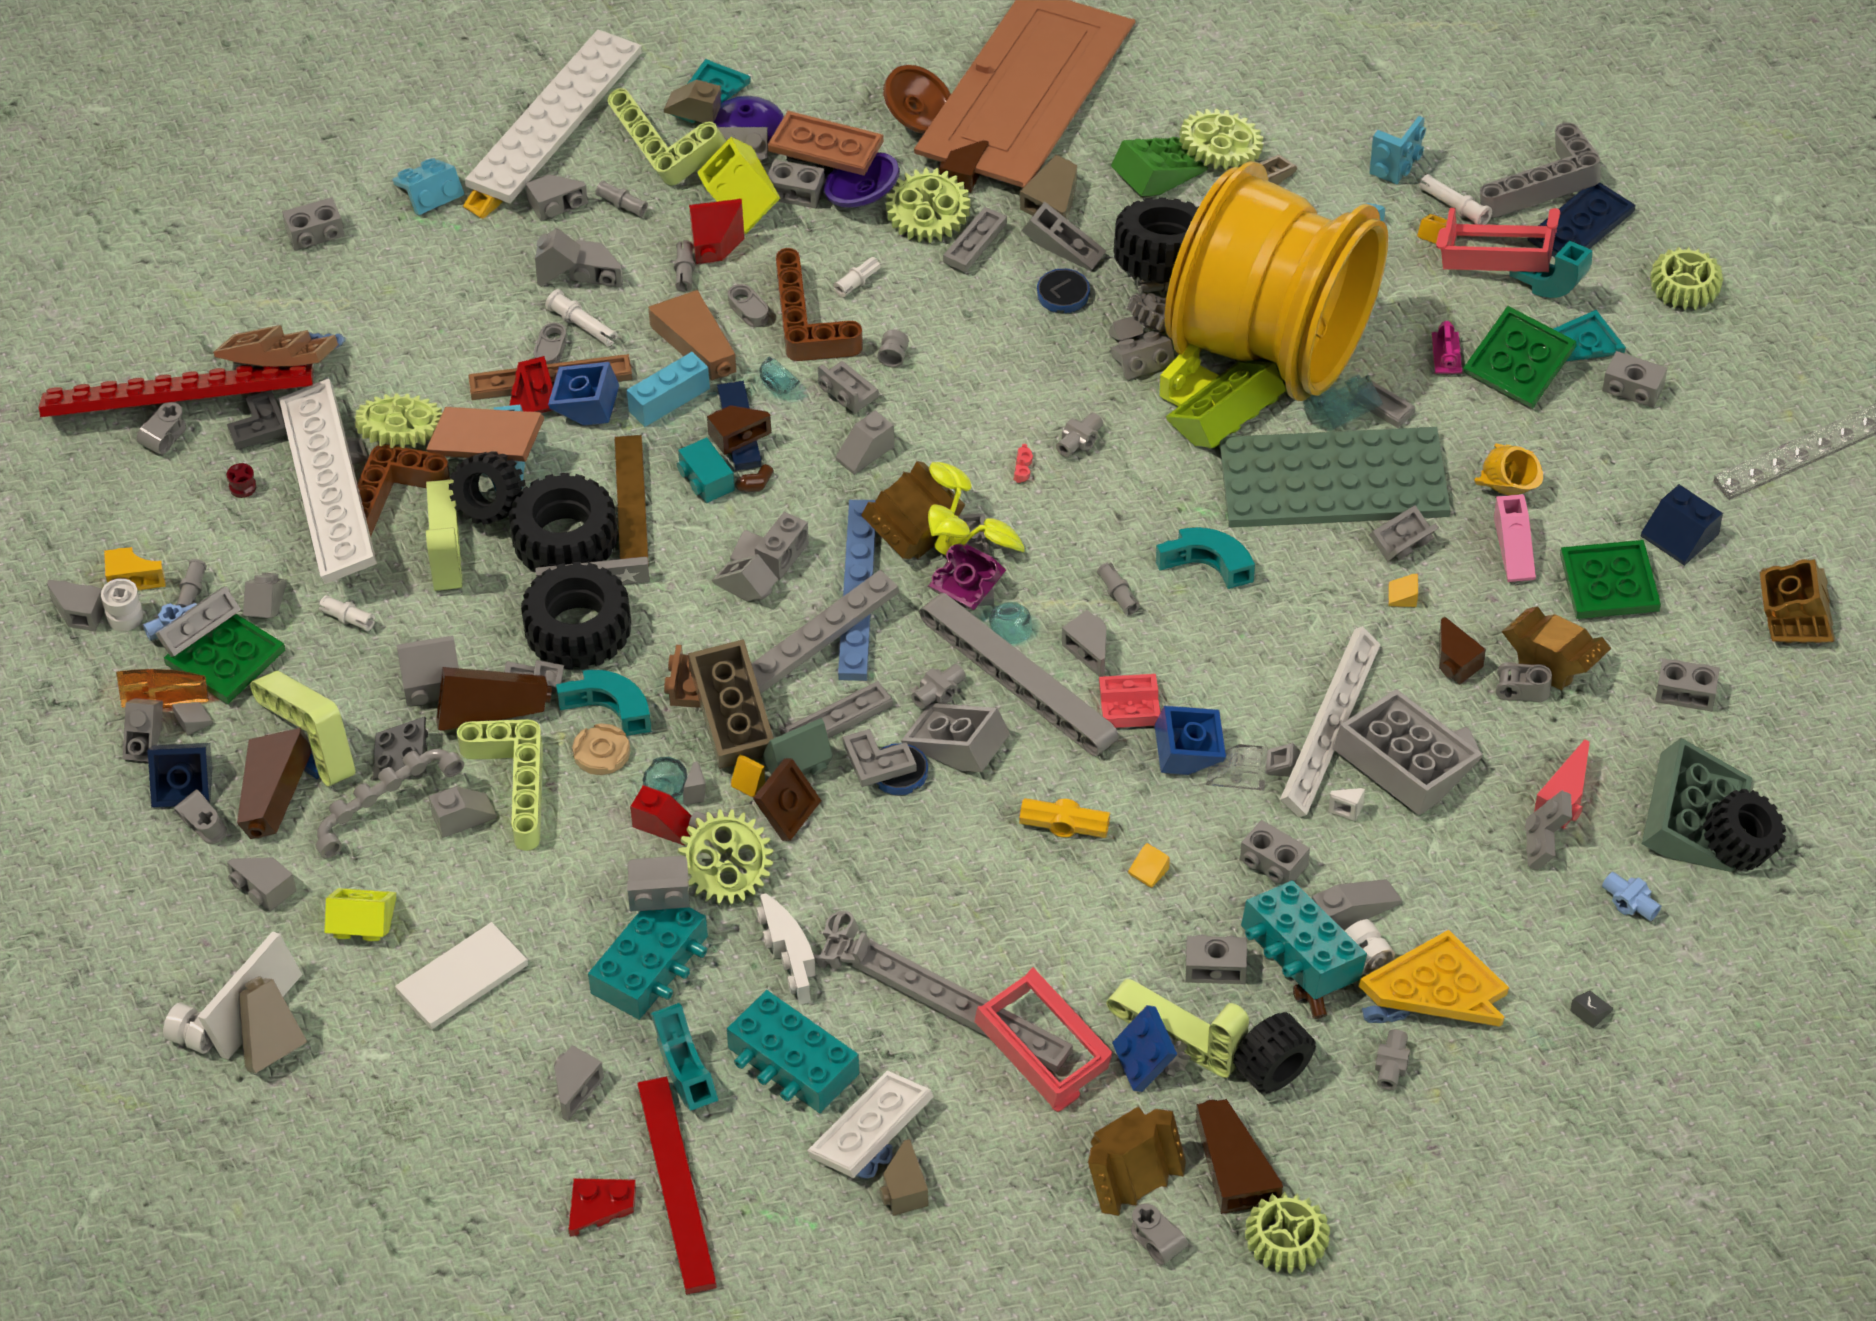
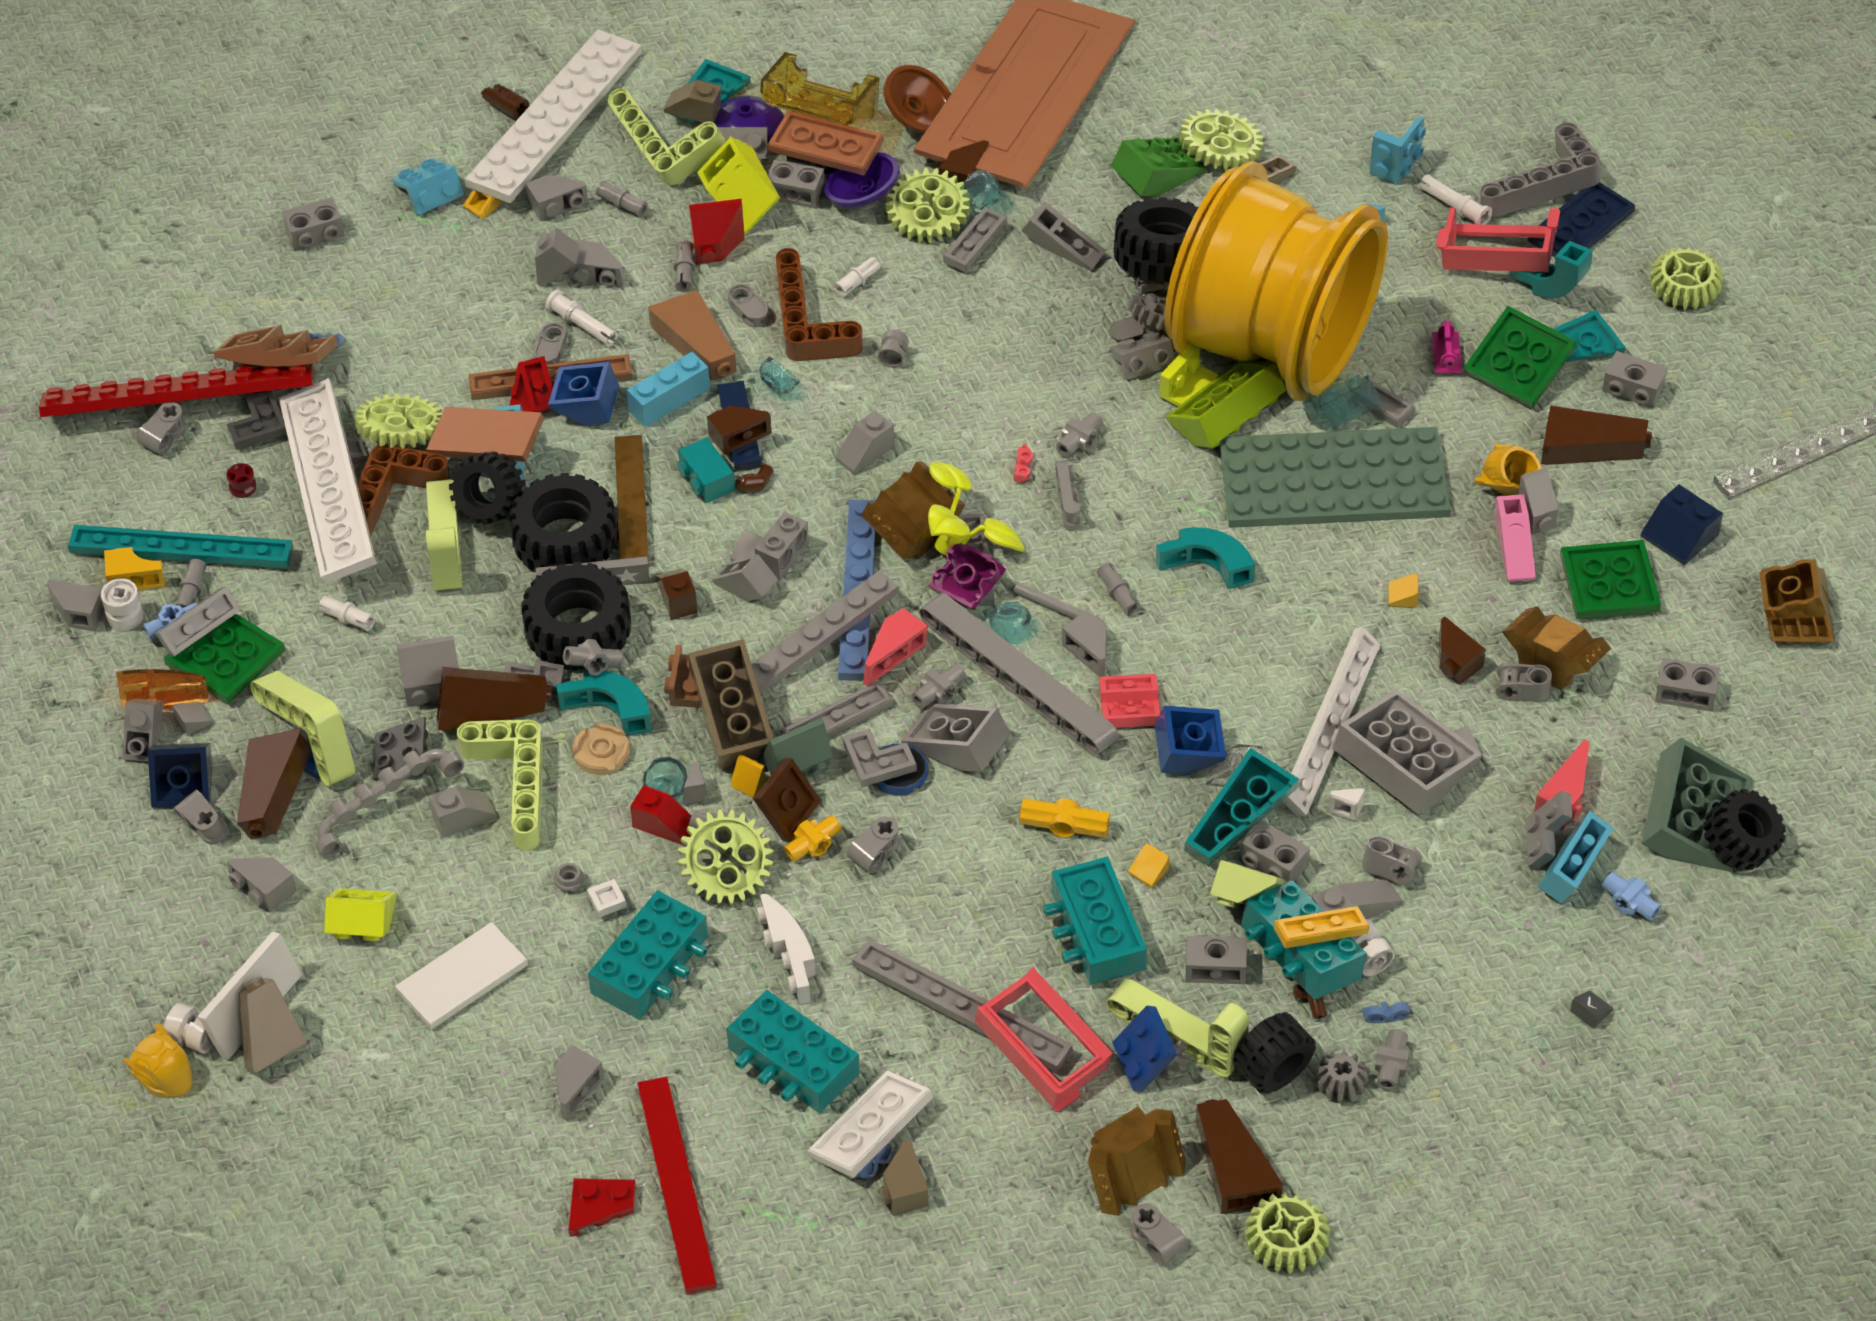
(161, 1065): none -> yellow helmet
(183, 546): none -> teal plate
(264, 595): light grey slope -> none
(505, 100): none -> reddish brown hinge
(567, 871): none -> light grey plate
(592, 657): none -> light grey axle
(606, 898): none -> white plate
(658, 883): light grey bracket -> none
(677, 593): none -> reddish brown slope
(681, 1059): teal arch -> none
(788, 89): none -> clear yellow windscreen
(812, 838): none -> yellow axle
(841, 943): light grey piece -> none
(847, 386): light grey bracket -> none
(875, 844): none -> light grey piece
(897, 640): none -> coral slope
(983, 188): none -> clear light blue hair
(1047, 600): none -> light grey bar
(1052, 185): dark tan slope -> none
(1063, 290): black tile -> none
(1067, 495): none -> light grey plate
(1096, 921): none -> teal piece
(1238, 883): none -> yellowish green slope
(1244, 800): none -> teal wedge
(1282, 760): light grey slope -> none
(1321, 927): none -> yellow tile
(1342, 1076): none -> light grey gear
(1388, 860): none -> light grey piece
(1402, 533): light grey bracket -> none
(1430, 227): yellow slope -> none
(1439, 981): yellow wing -> none
(1539, 500): none -> light grey slope
(1575, 857): none -> medium azure brick
(1592, 437): none -> reddish brown slope

